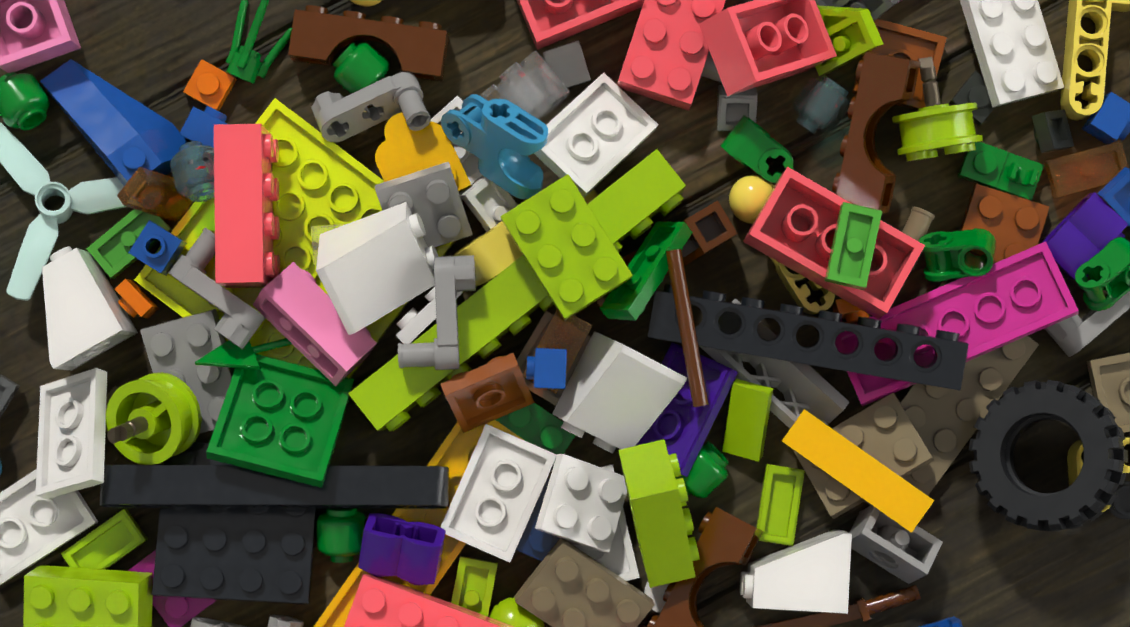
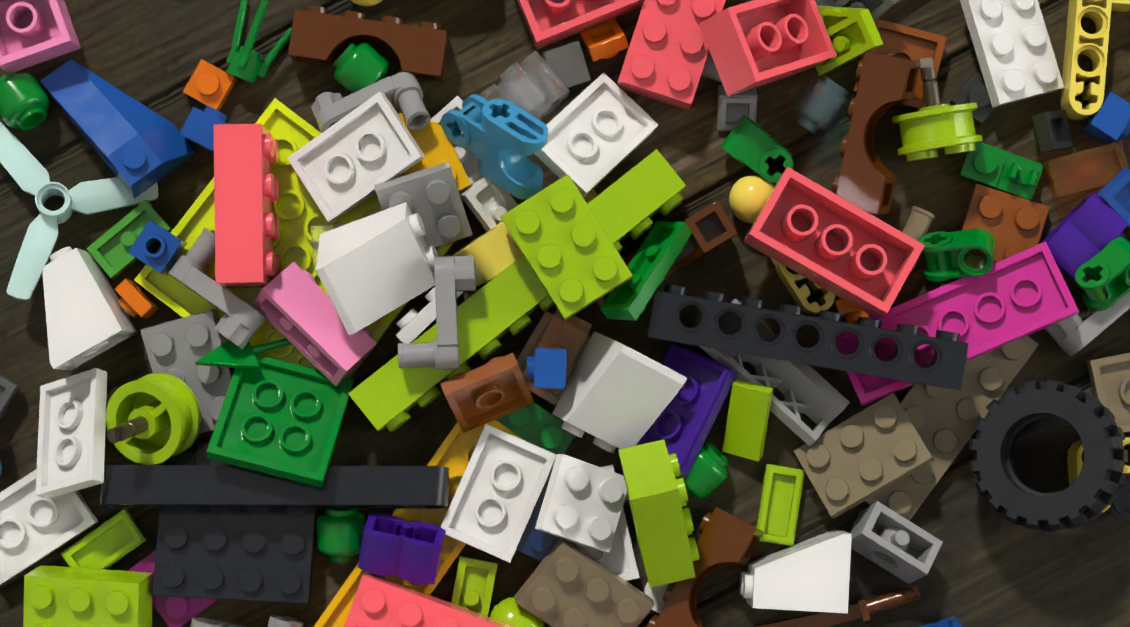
(154, 195): clear orange plate -> none
(194, 171): clear light blue head -> none
(354, 156): none -> white plate
(604, 40): none -> orange plate
(687, 328): reddish brown bar -> none
(853, 246): bright green plate -> none
(858, 470): yellow tile -> none

